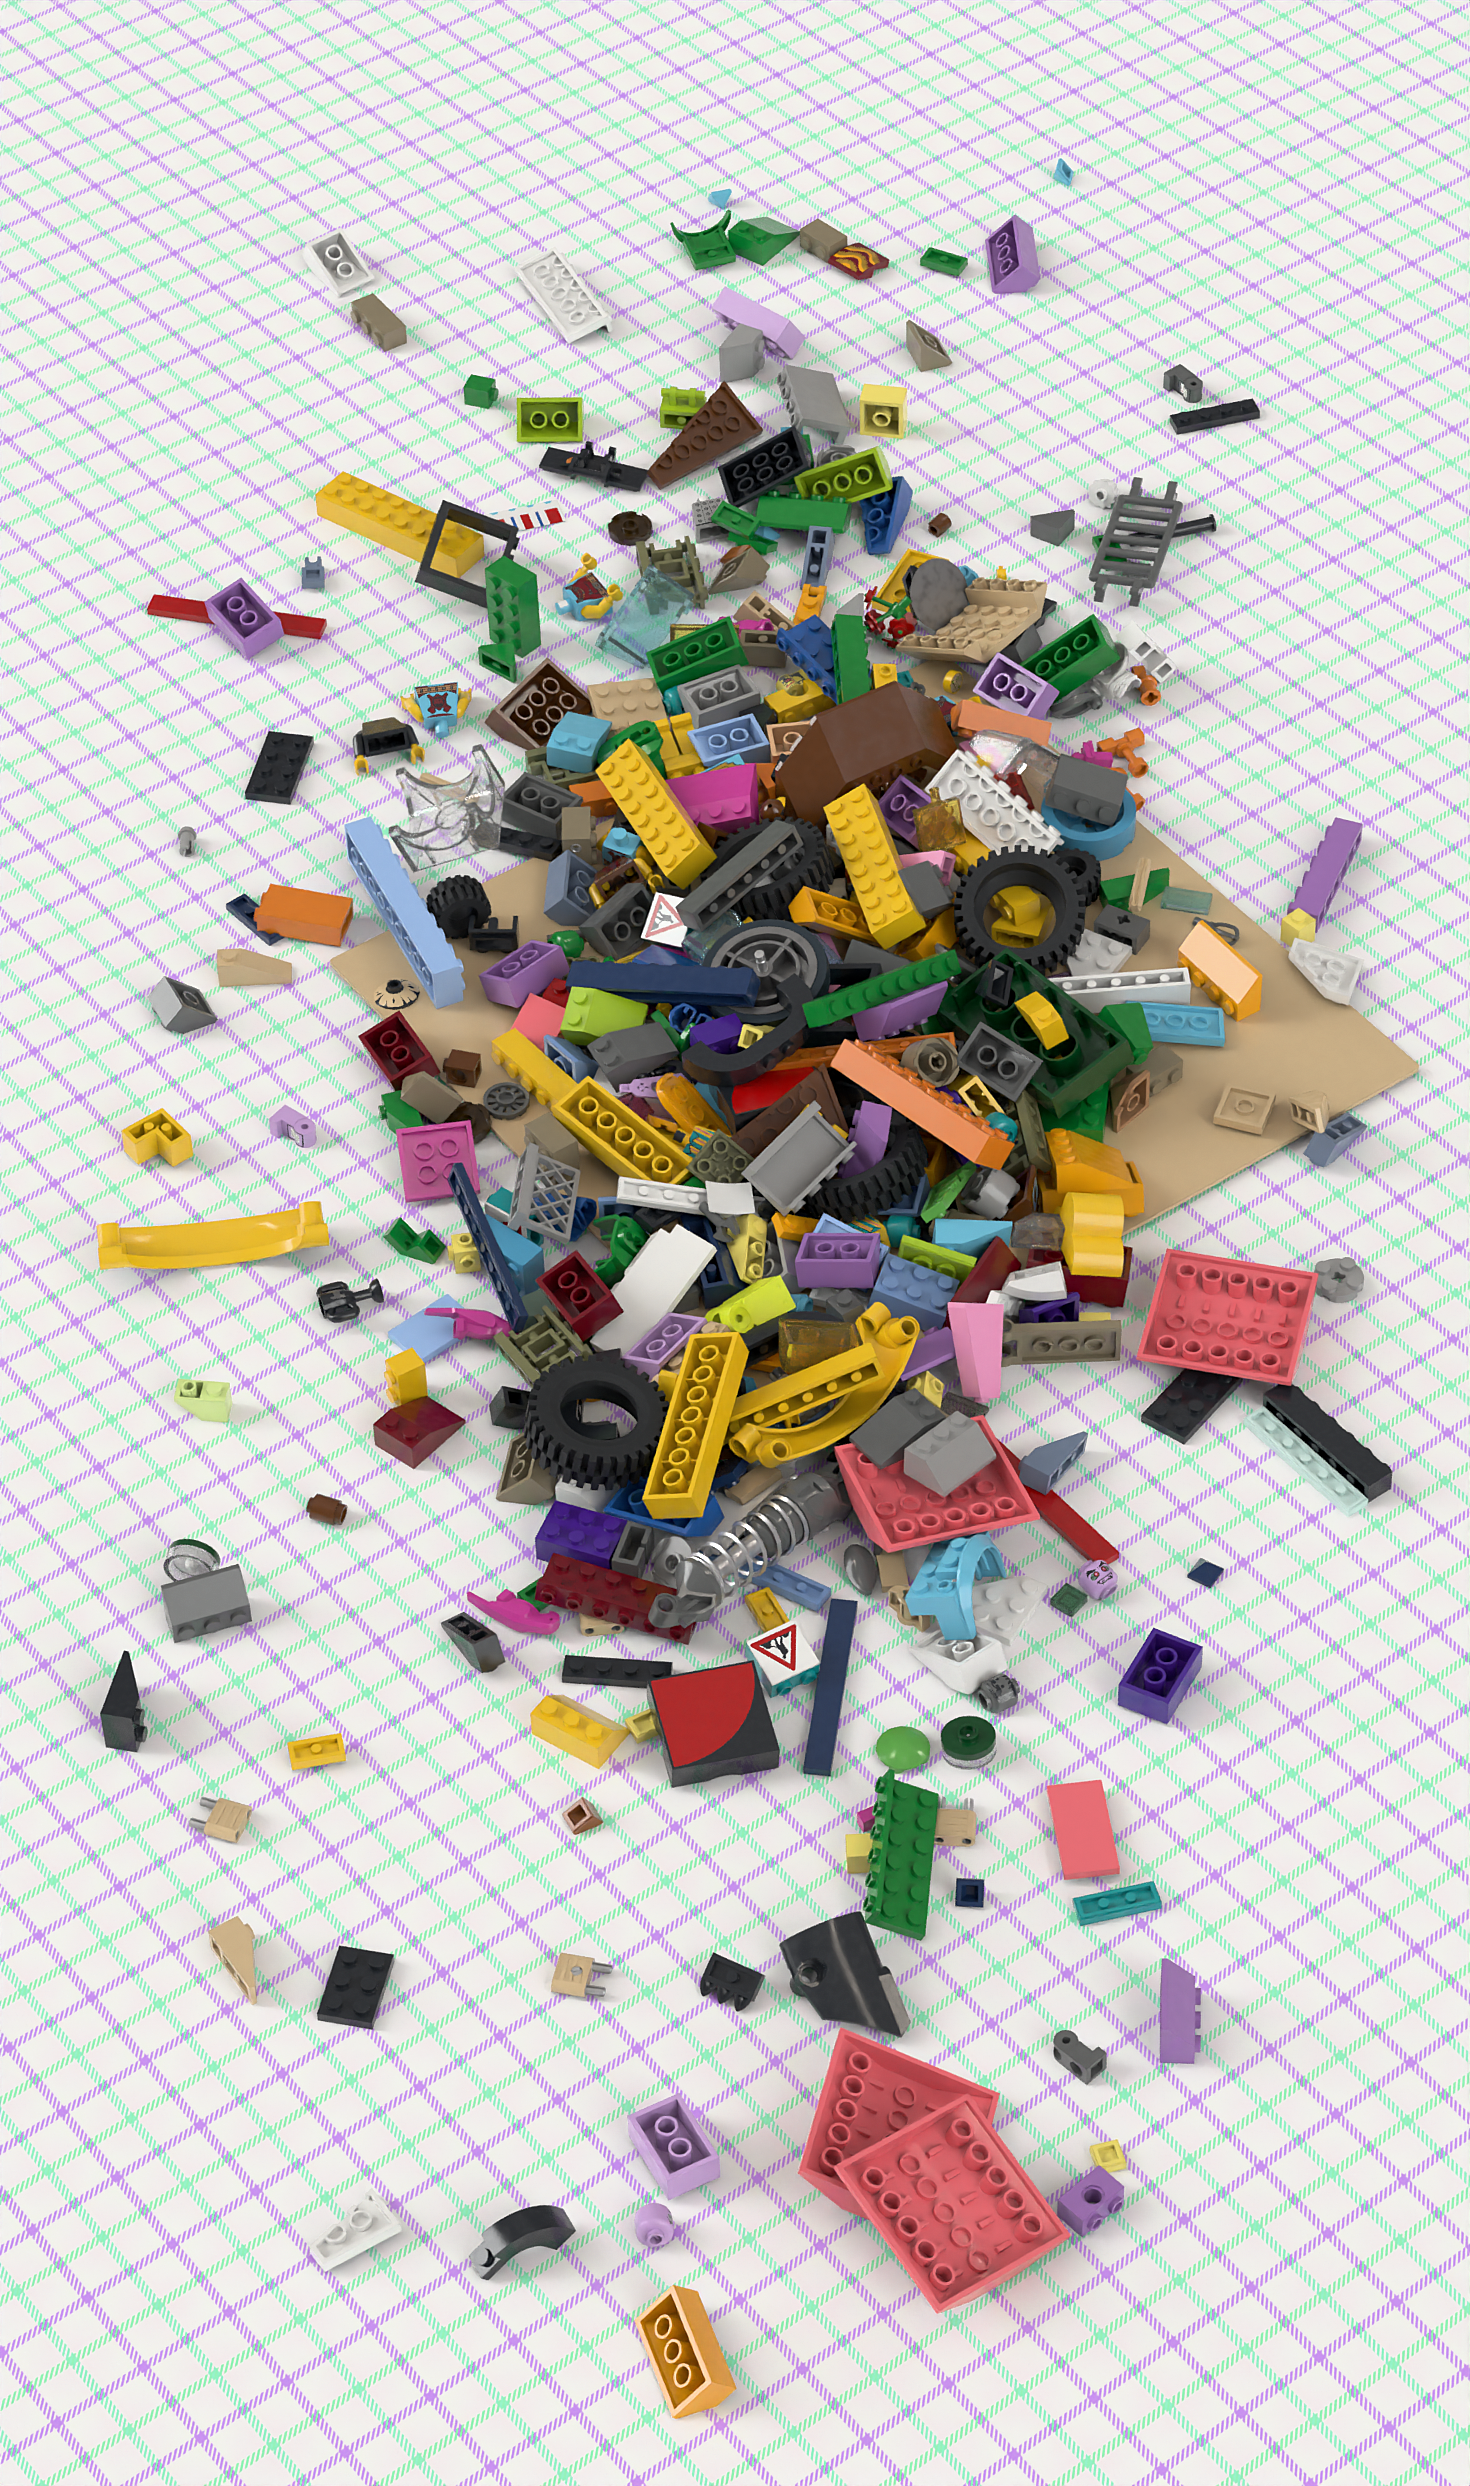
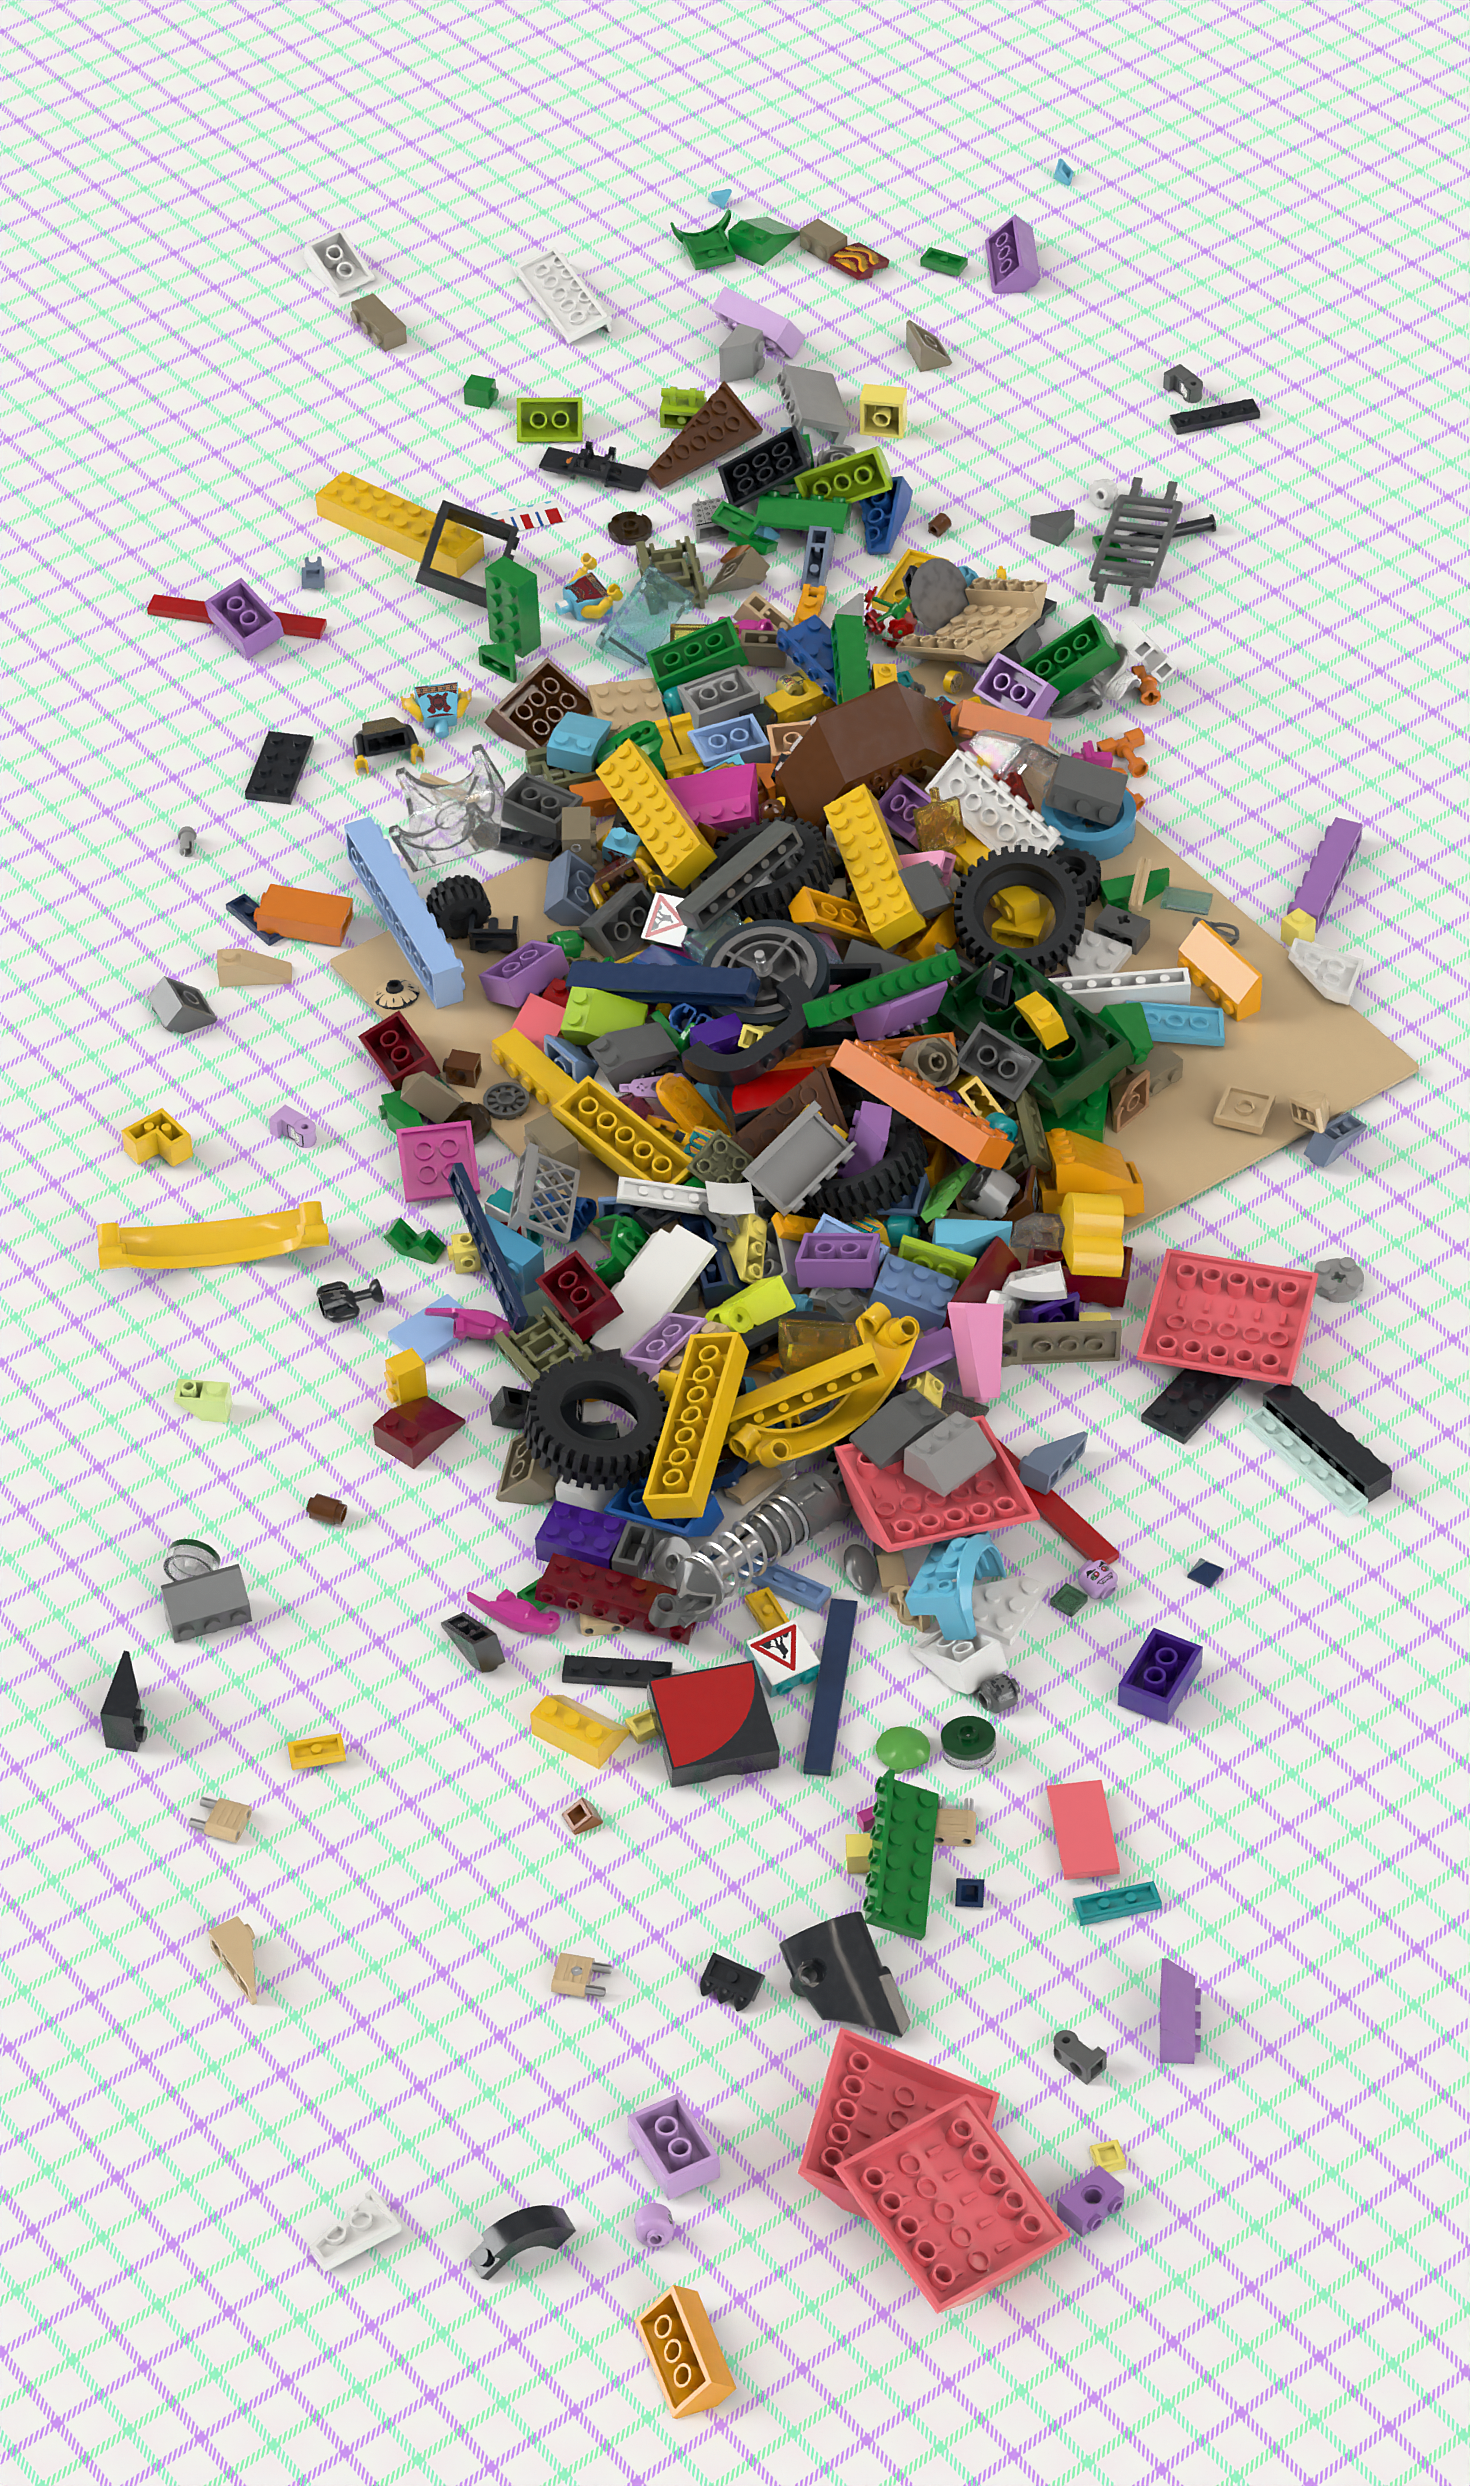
(355, 1987): black plate -> none

